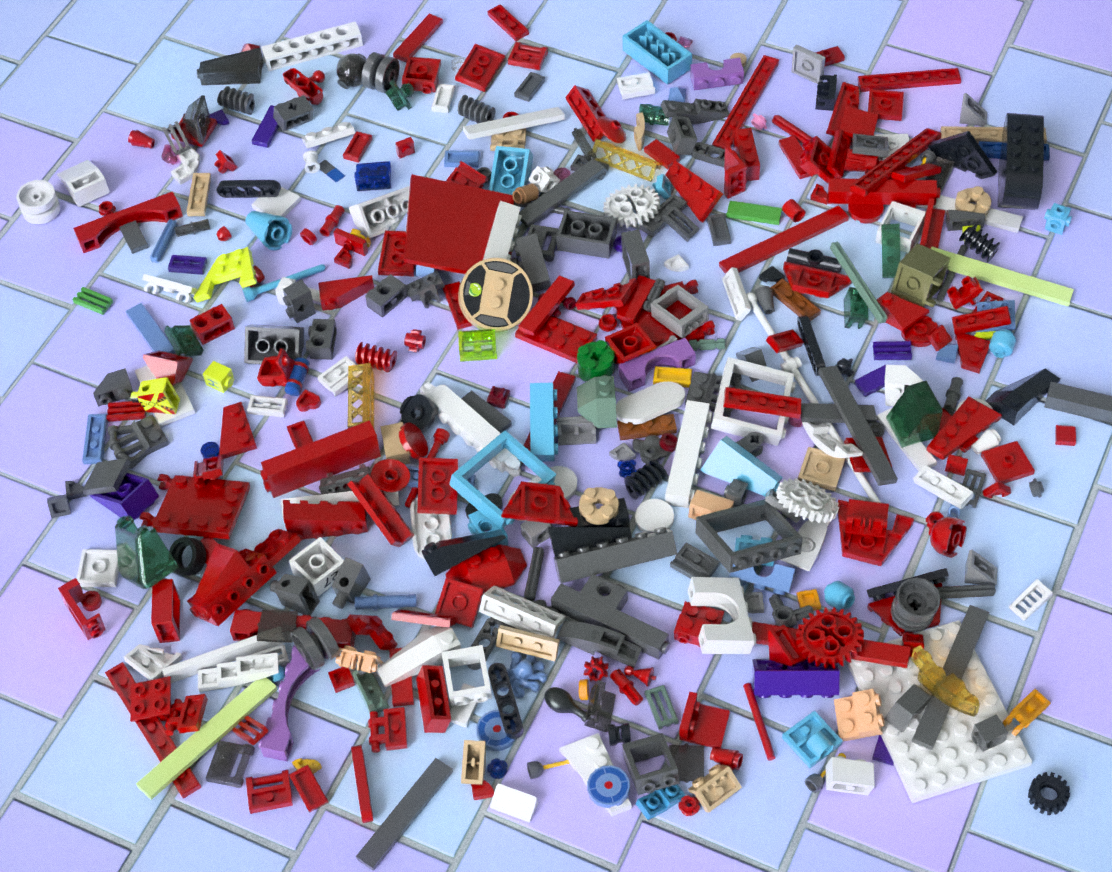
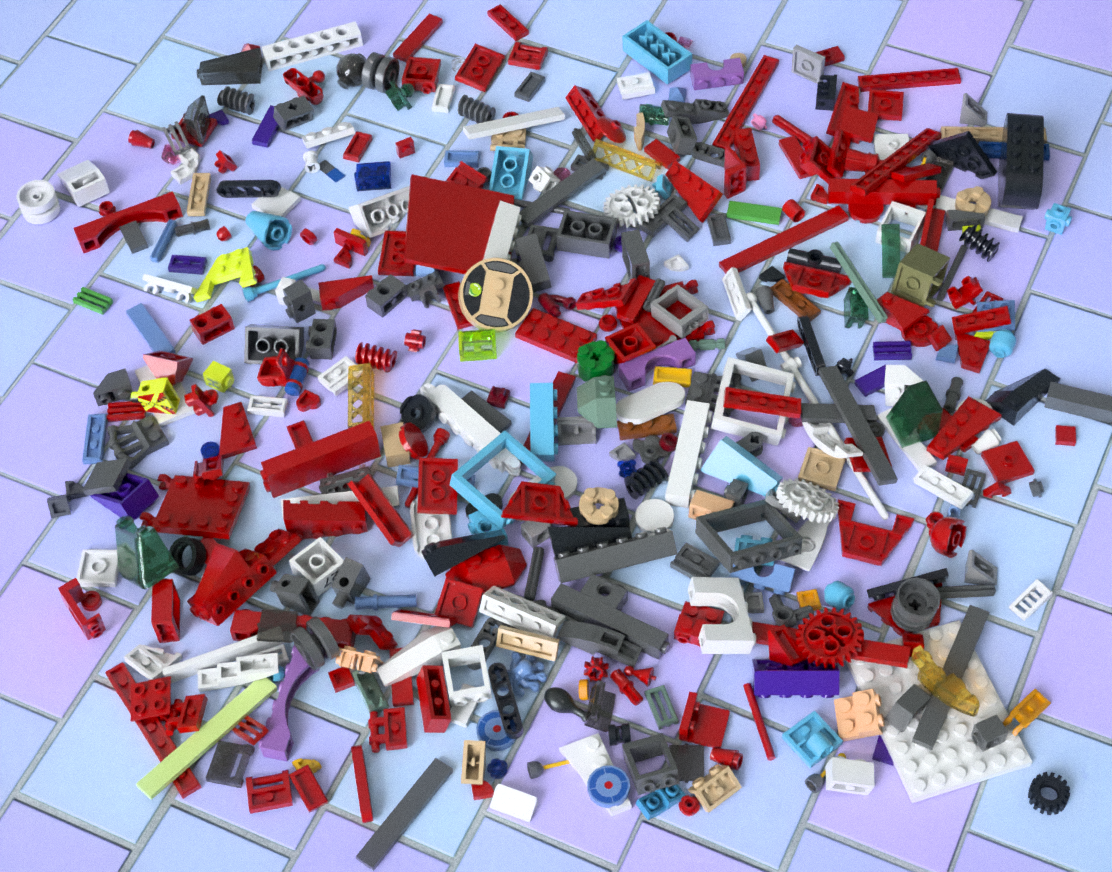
(184, 340): clear green plate -> none
(201, 400): none -> red hips
(332, 220): red pin -> none
(390, 469): red dish -> none
(525, 194): medium nougat brick -> none
(546, 305): red tile -> none
(867, 518): red hinge -> none
(870, 145): dark grey tile -> none
(1008, 278): yellowish green tile -> none

